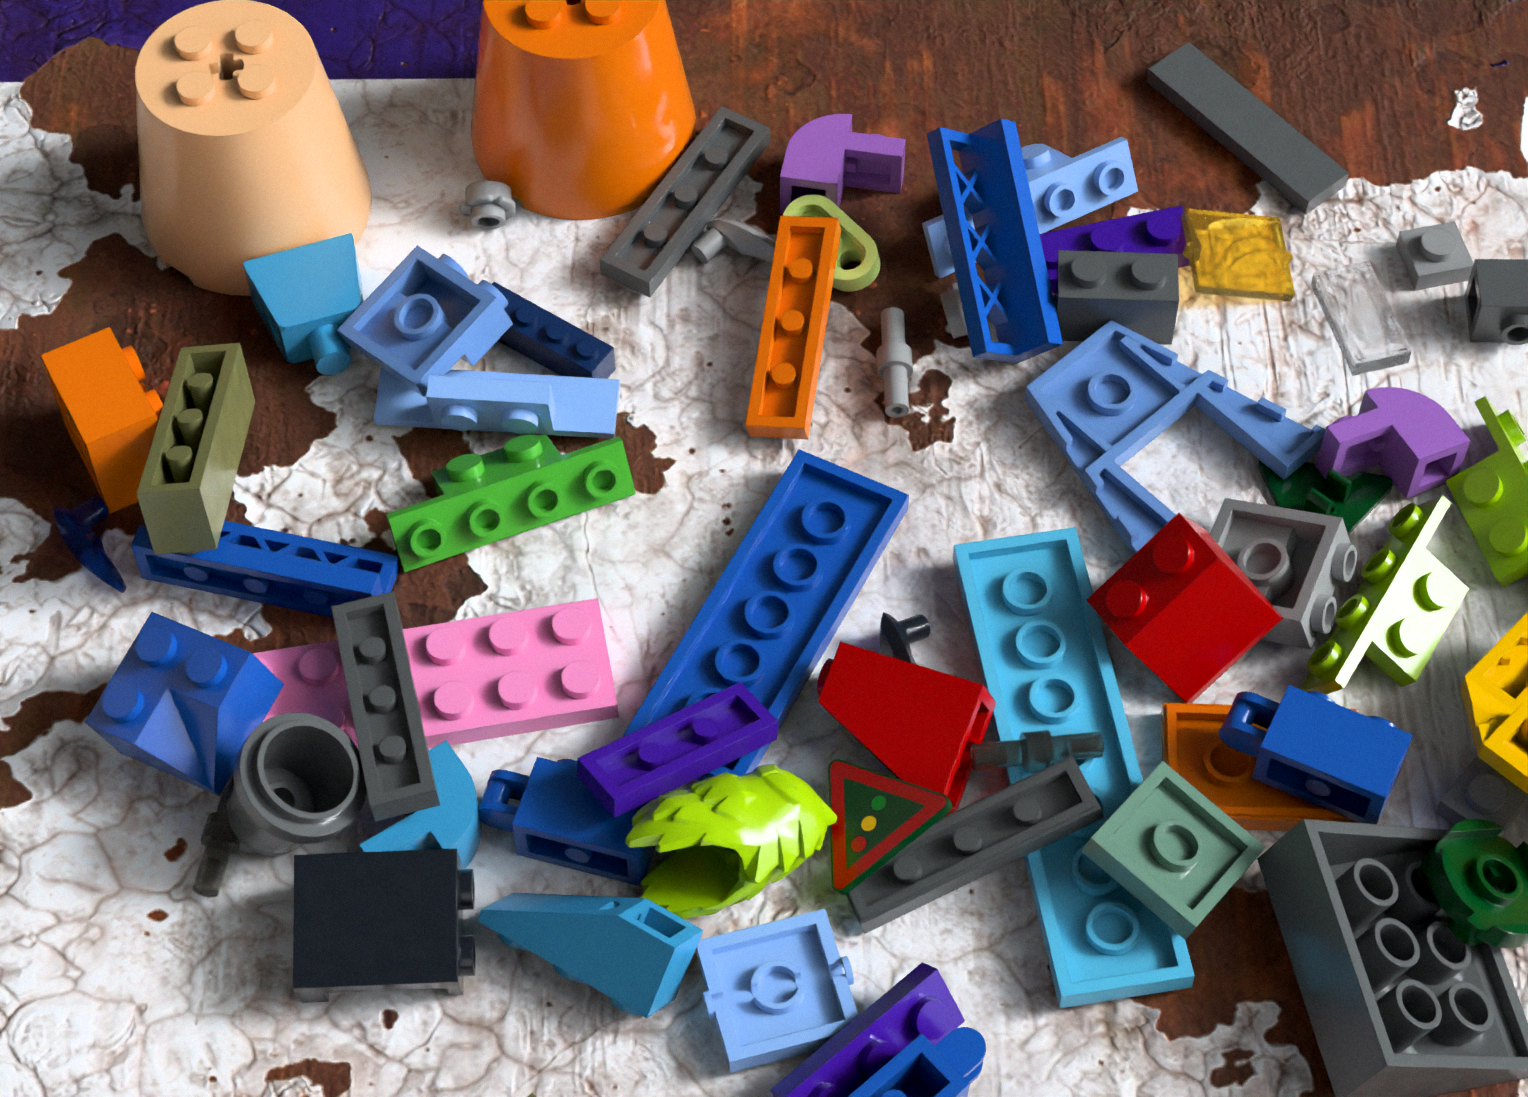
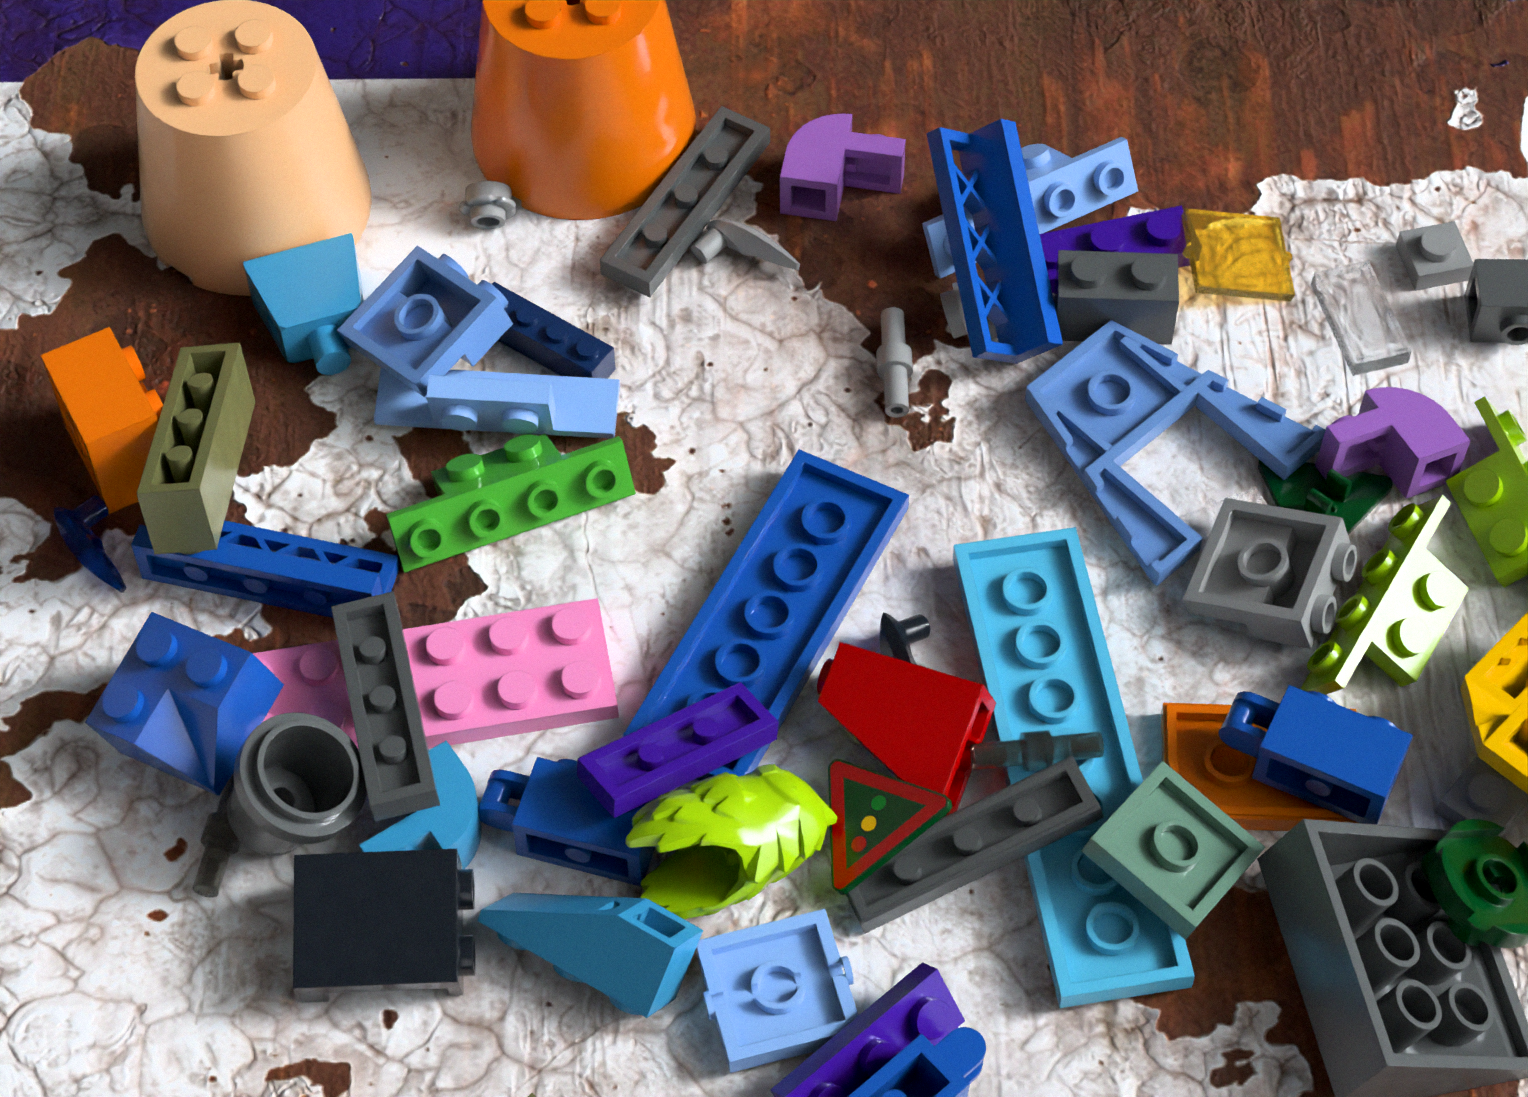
(793, 327): orange plate -> none
(854, 242): yellowish green plate -> none
(1184, 608): red slope -> none
(1247, 127): dark grey tile -> none

